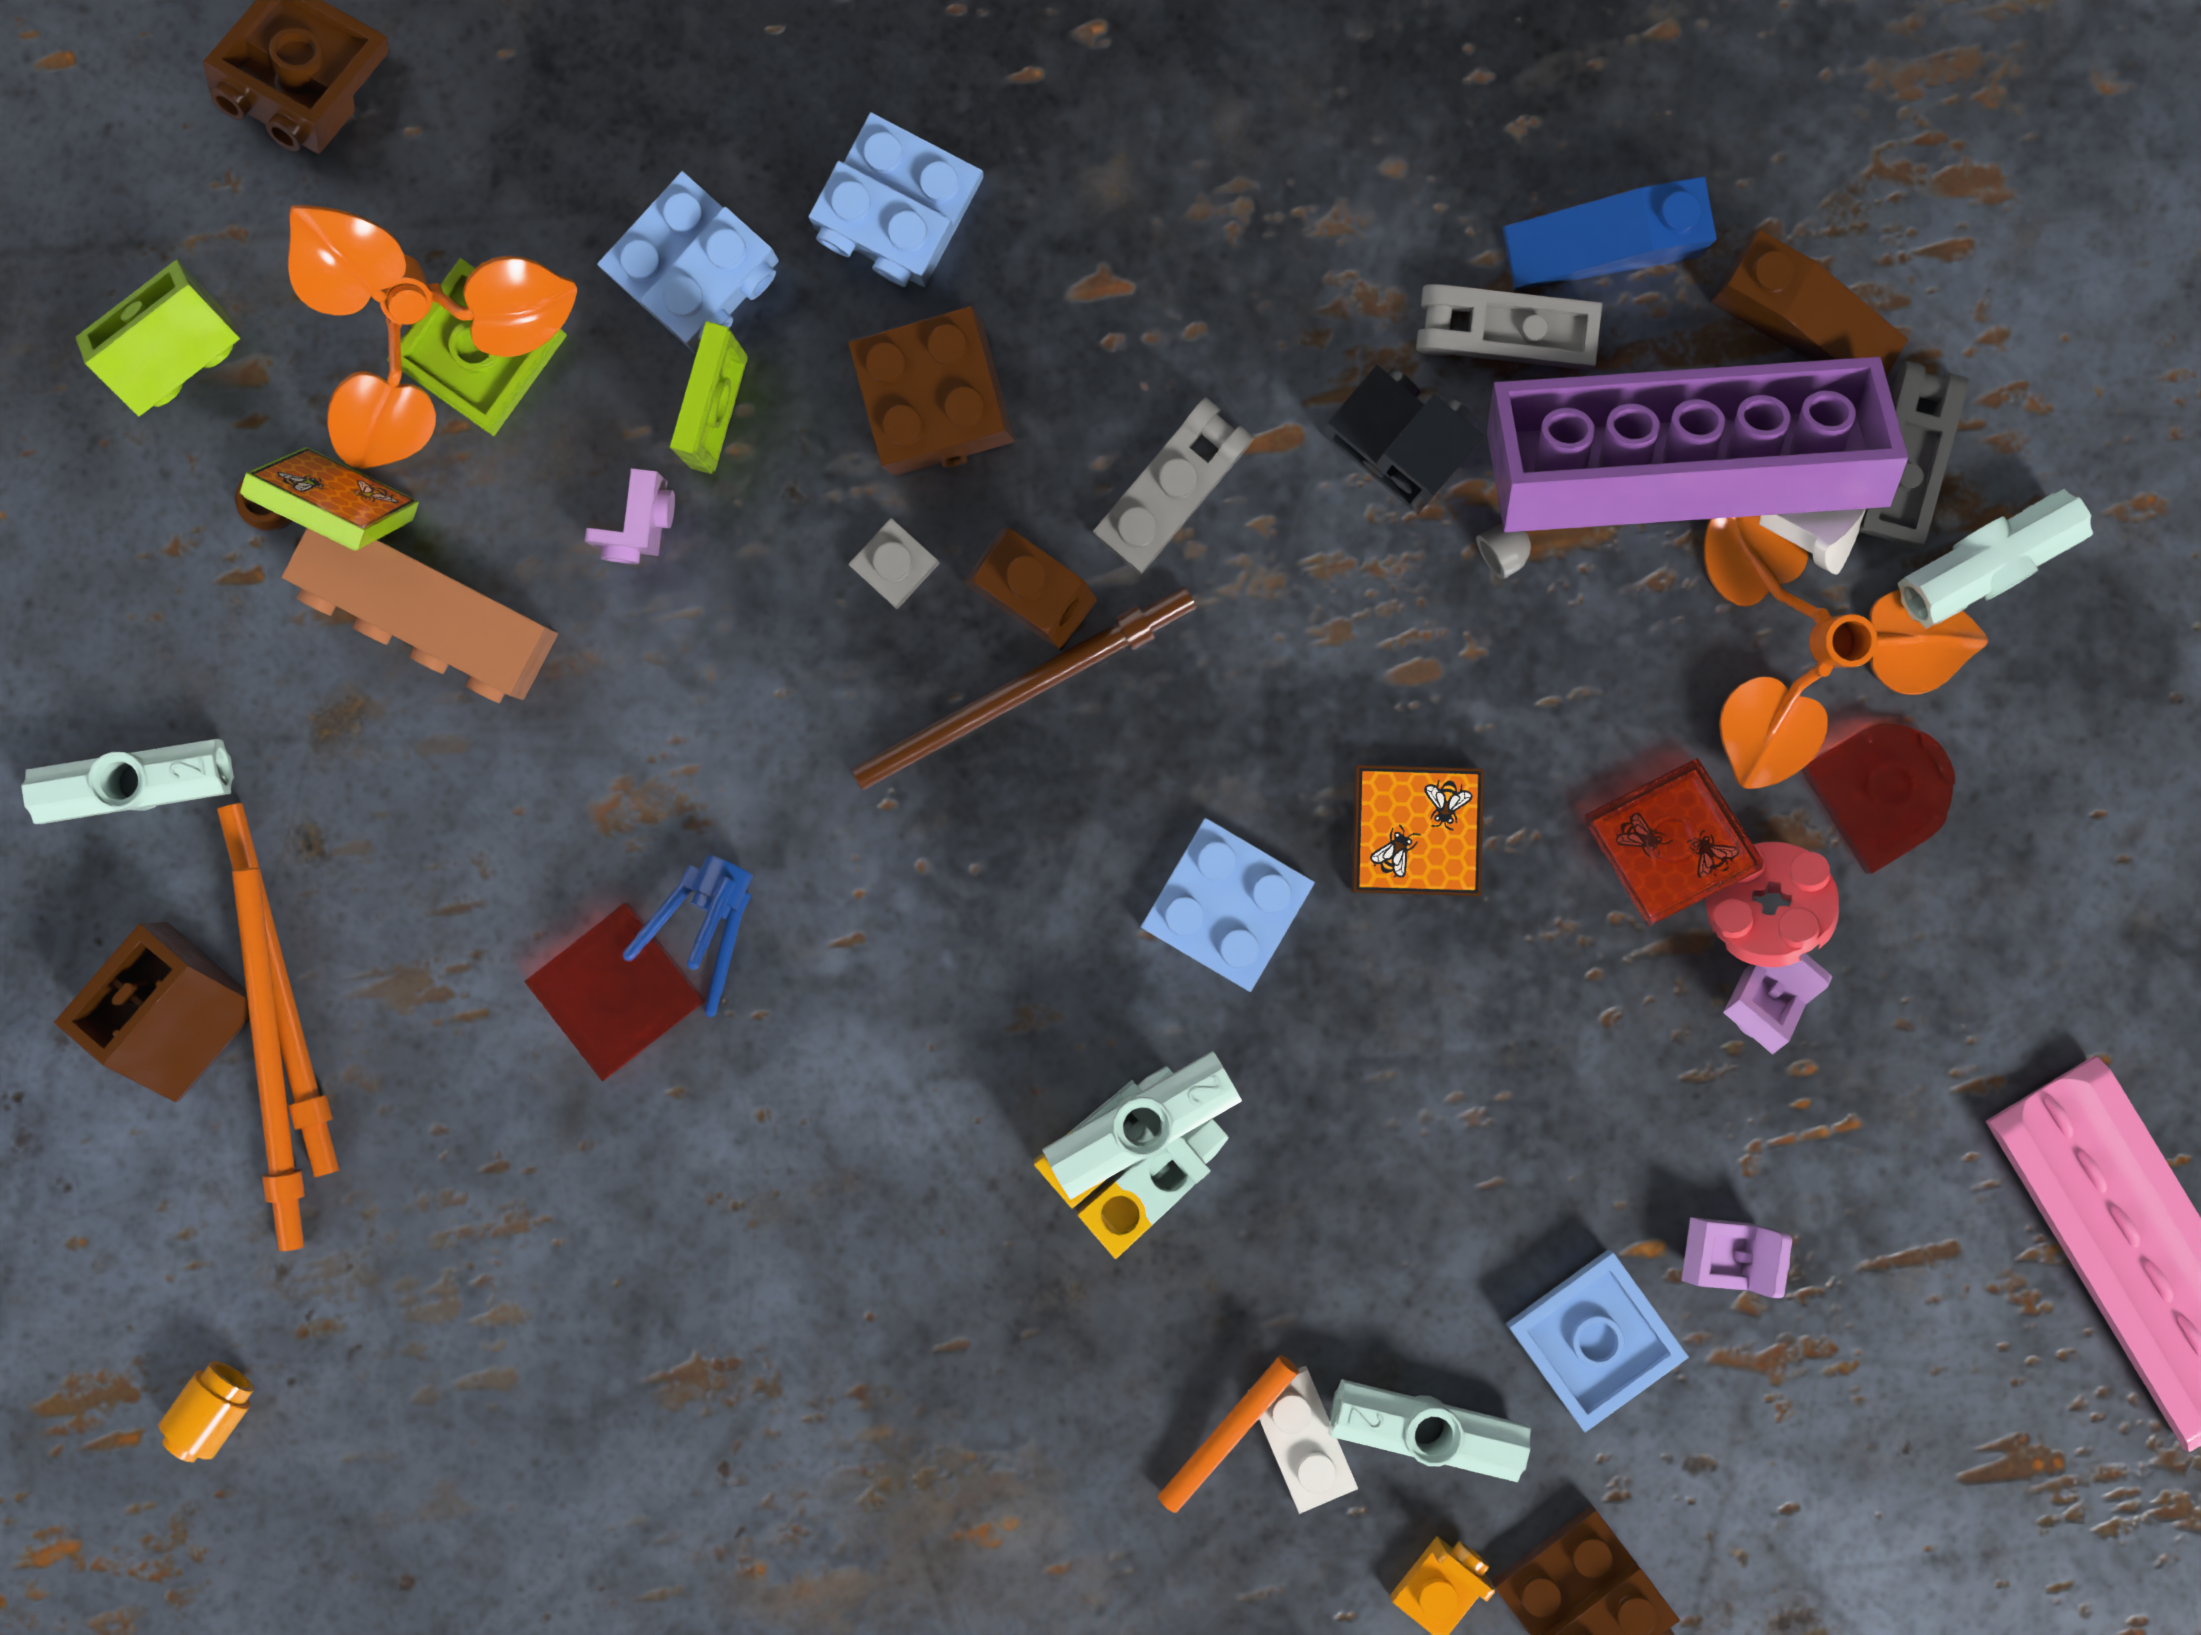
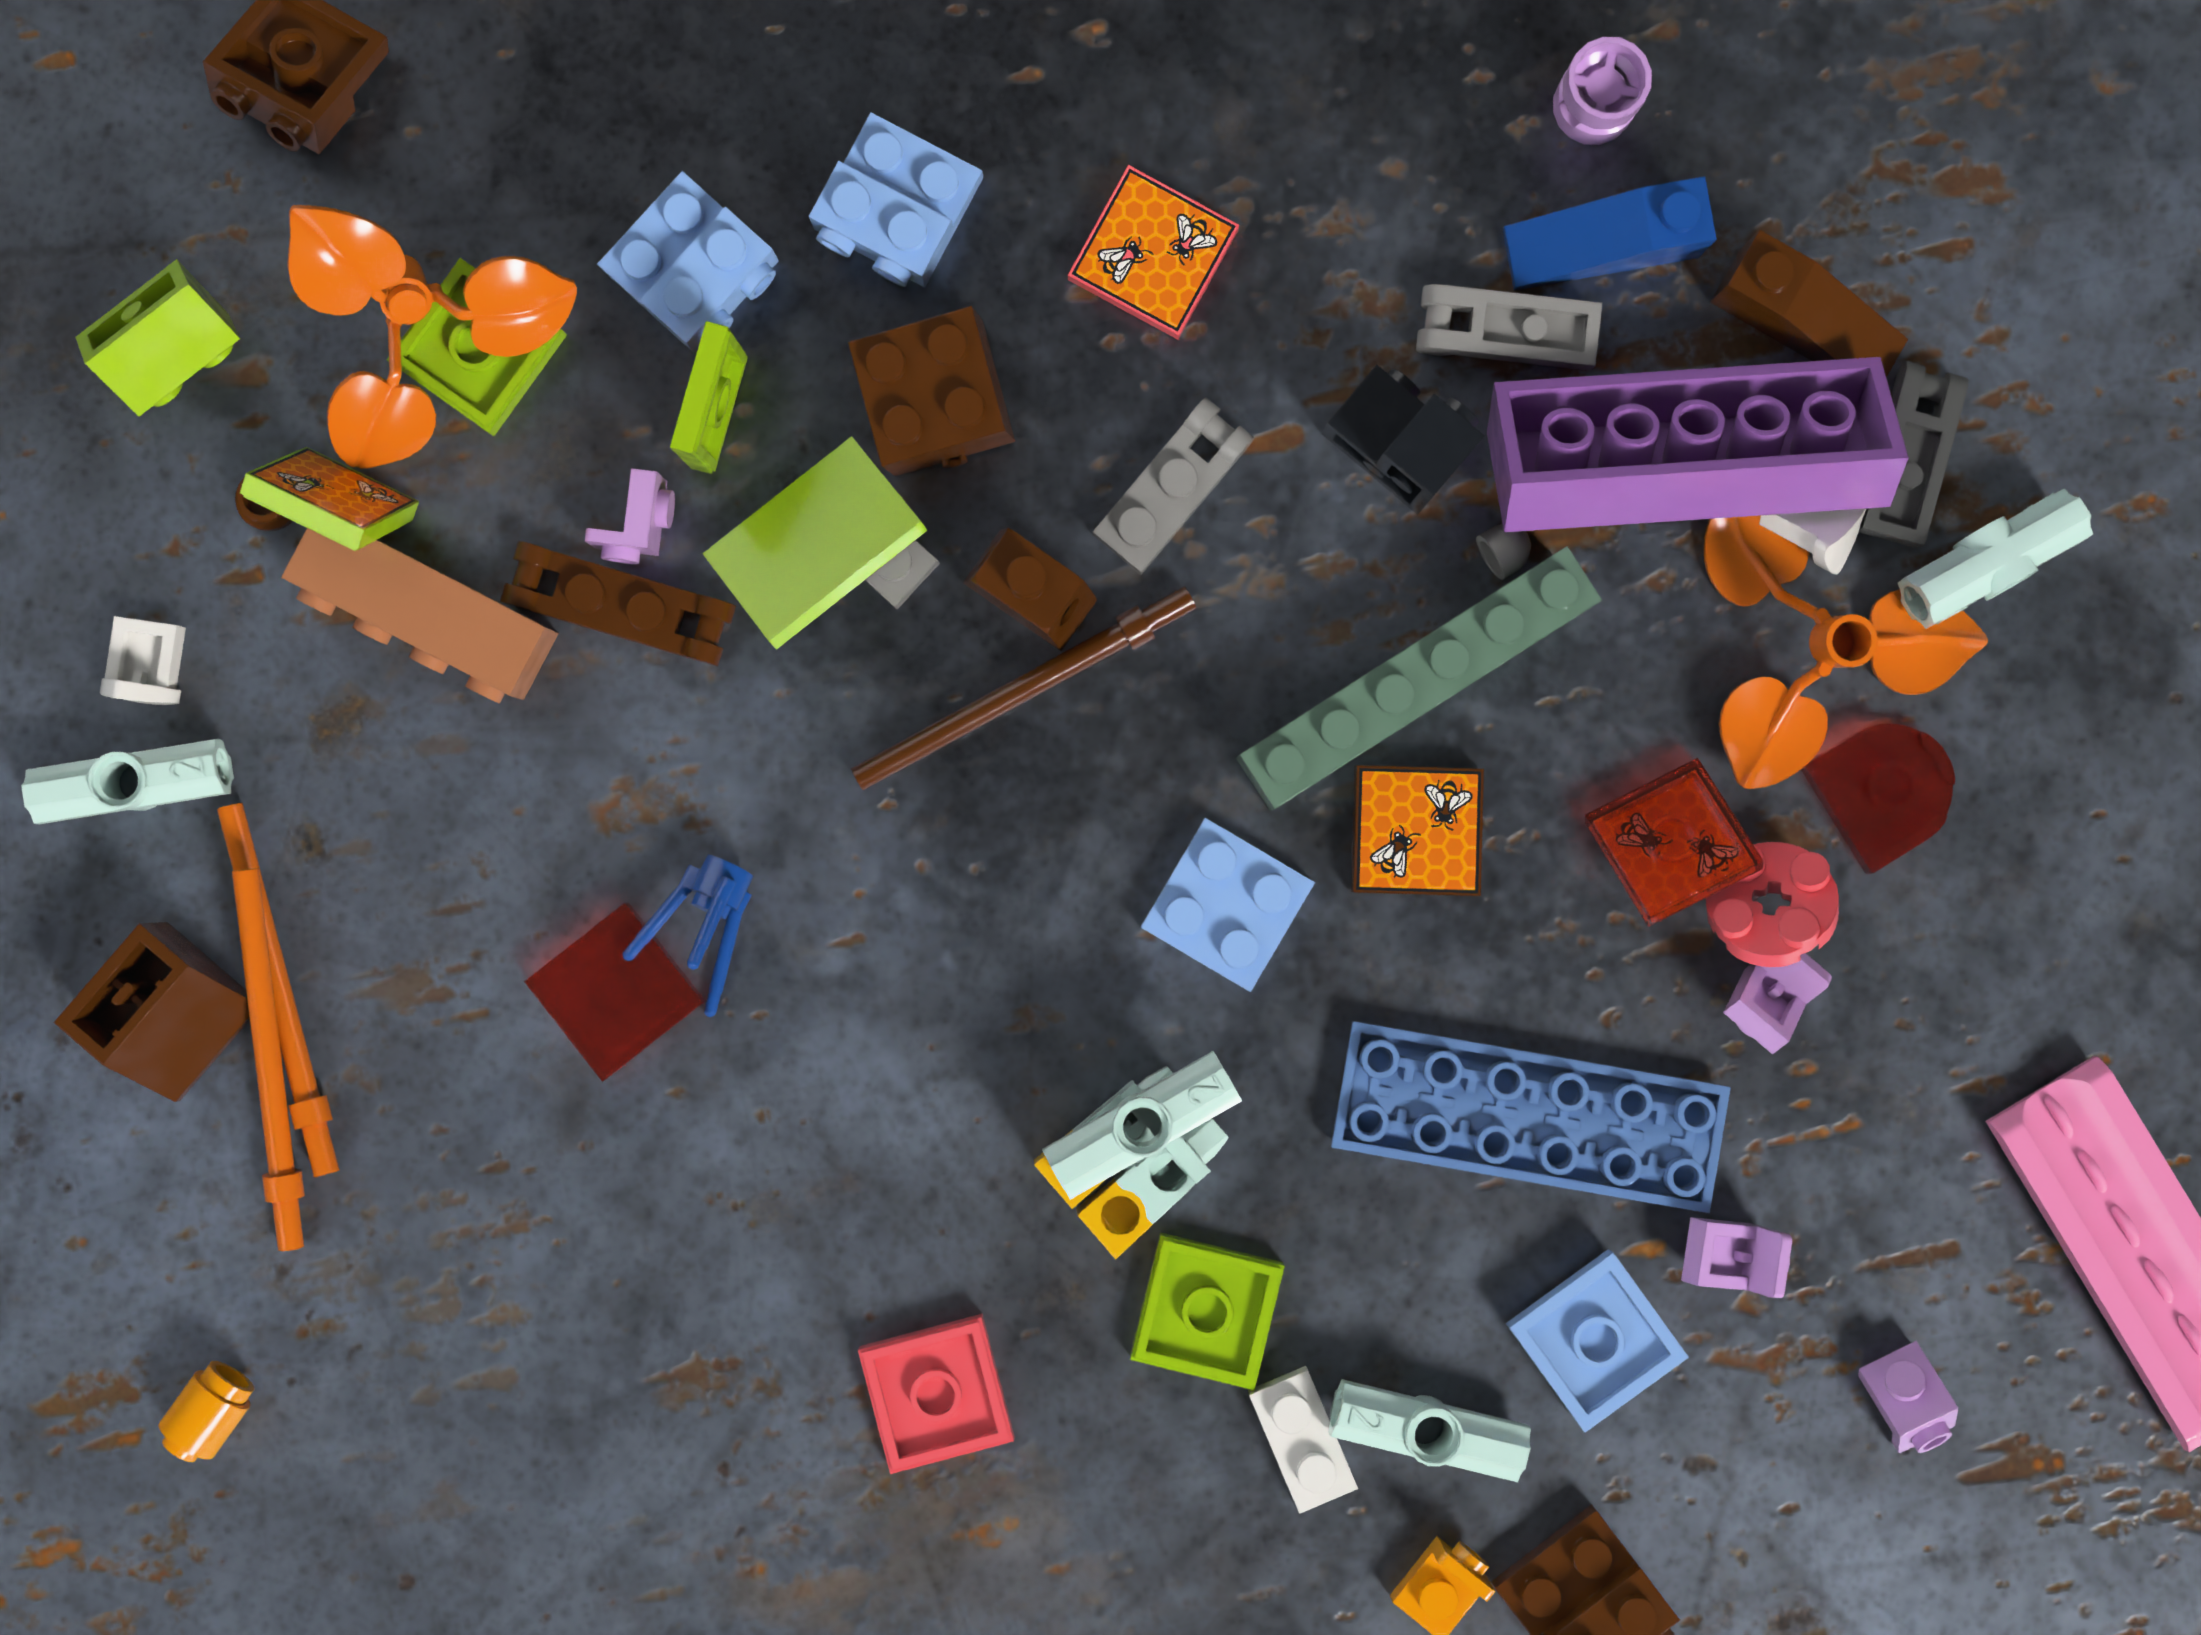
(143, 662): none -> white tile
(618, 603): none -> reddish brown plate
(814, 542): none -> lime tile
(936, 1393): none -> coral tile
(1153, 252): none -> tile
(1207, 1311): none -> lime tile
(1228, 1433): orange bar -> none
(1418, 678): none -> sand green brick
(1530, 1116): none -> medium blue plate
(1612, 79): none -> lavender wheel
(1910, 1398): none -> lavender bracket

